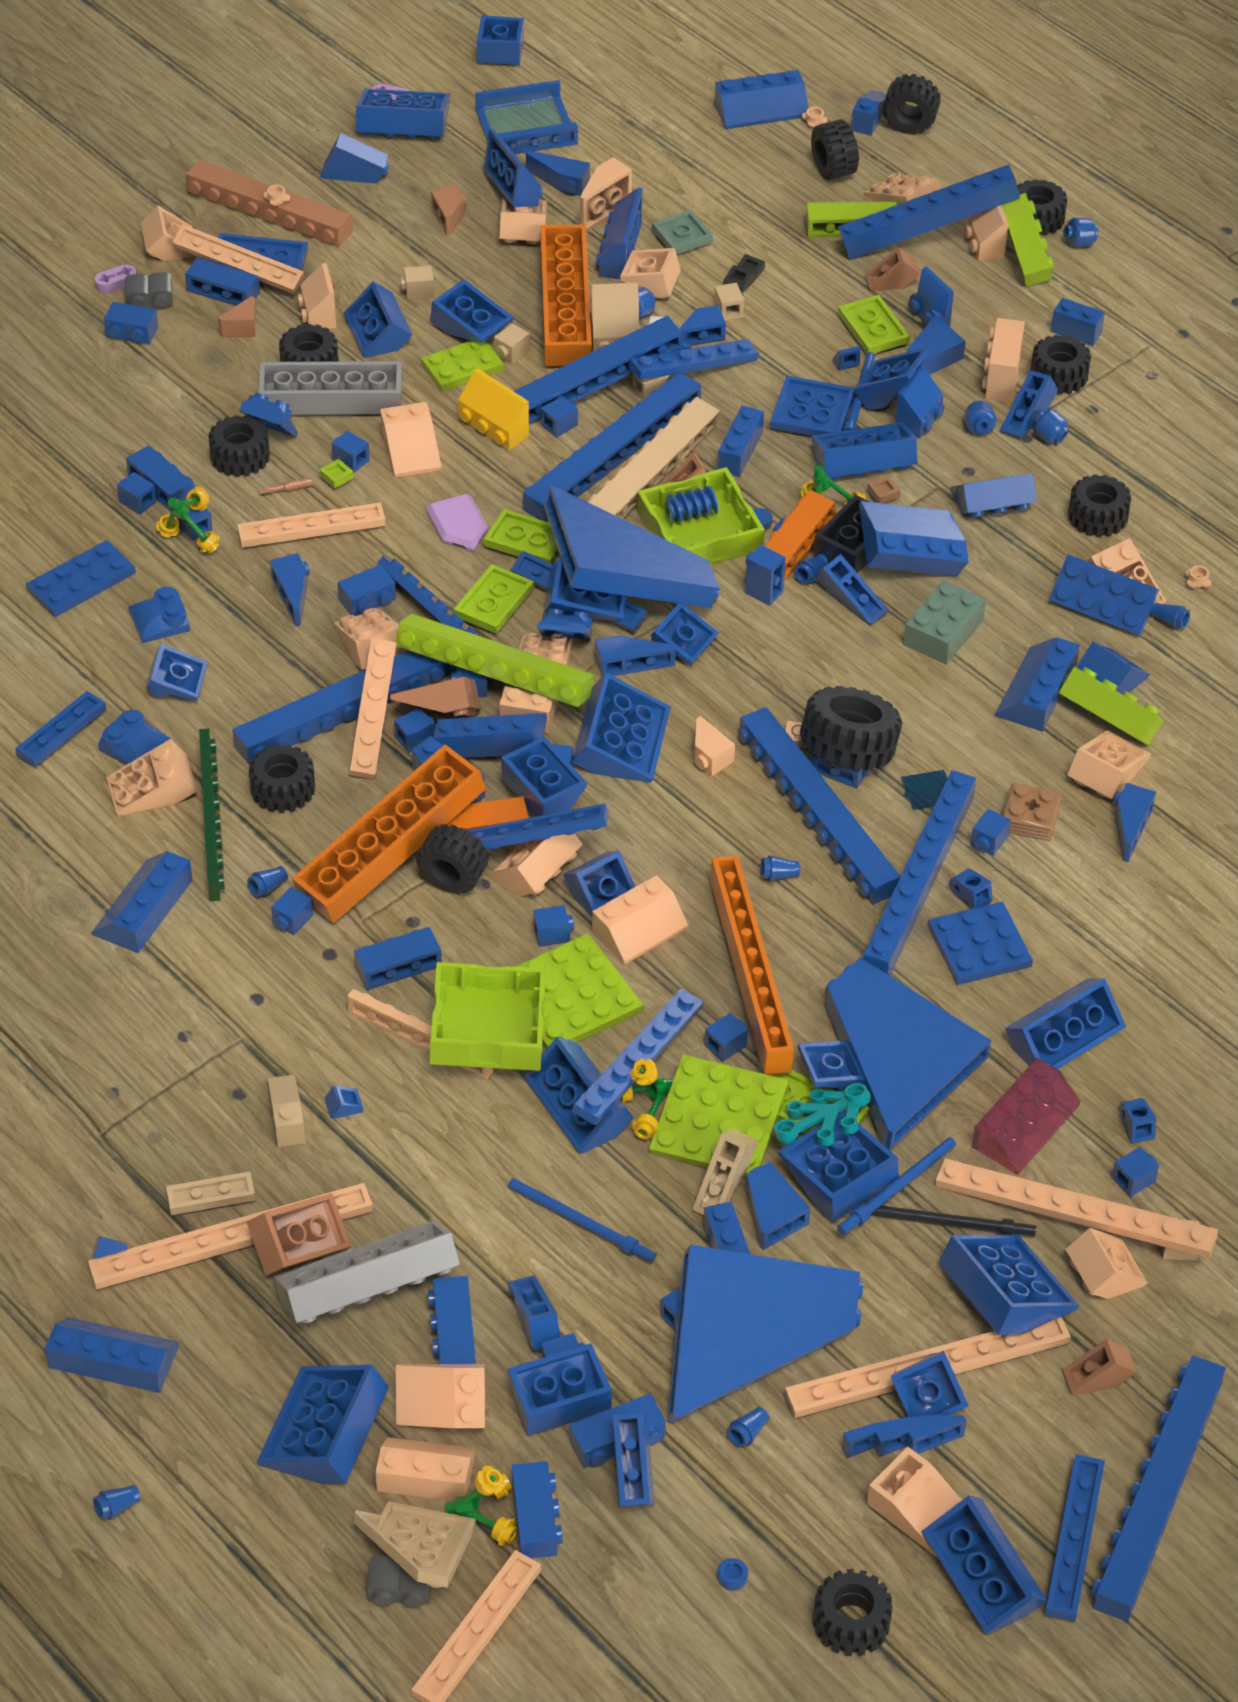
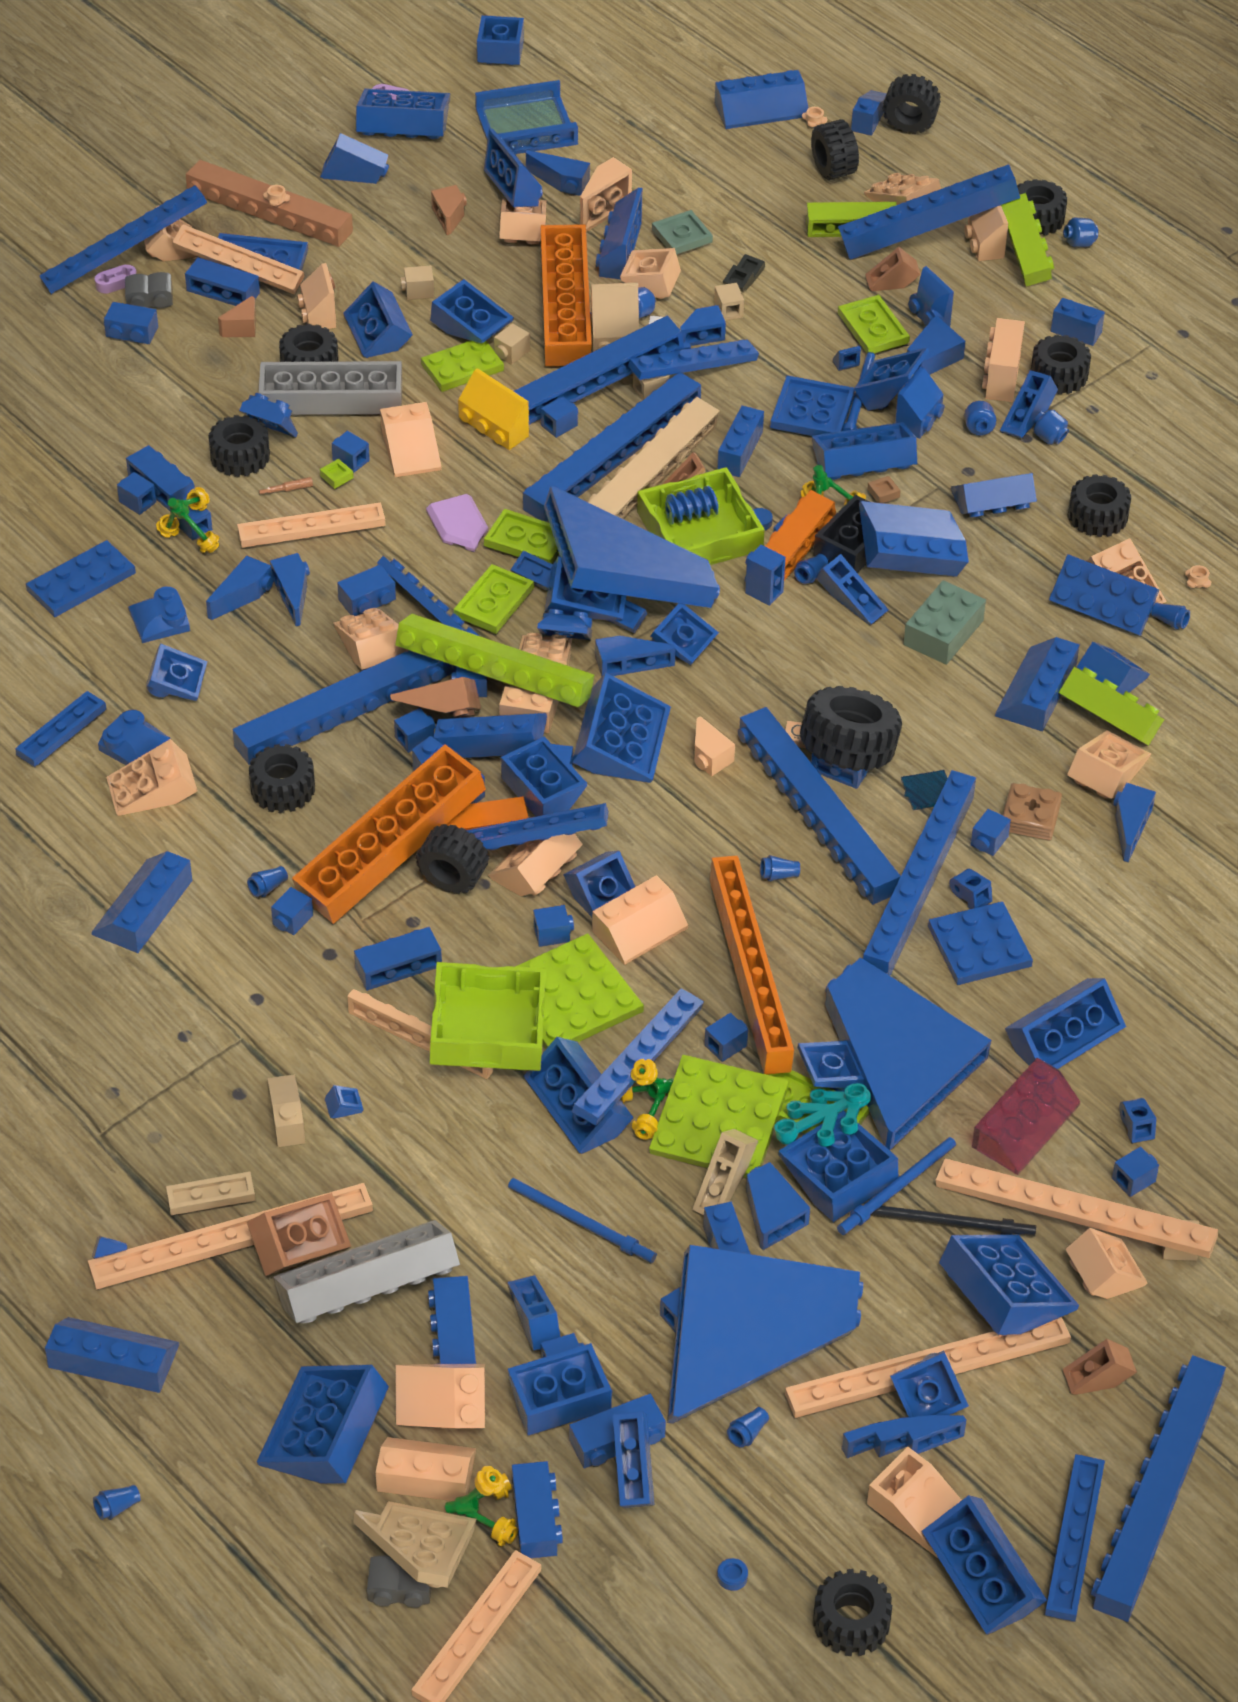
(123, 239): none -> blue plate
(211, 821): dark green plate -> none
(241, 587): none -> blue slope
(372, 709): light nougat plate -> none

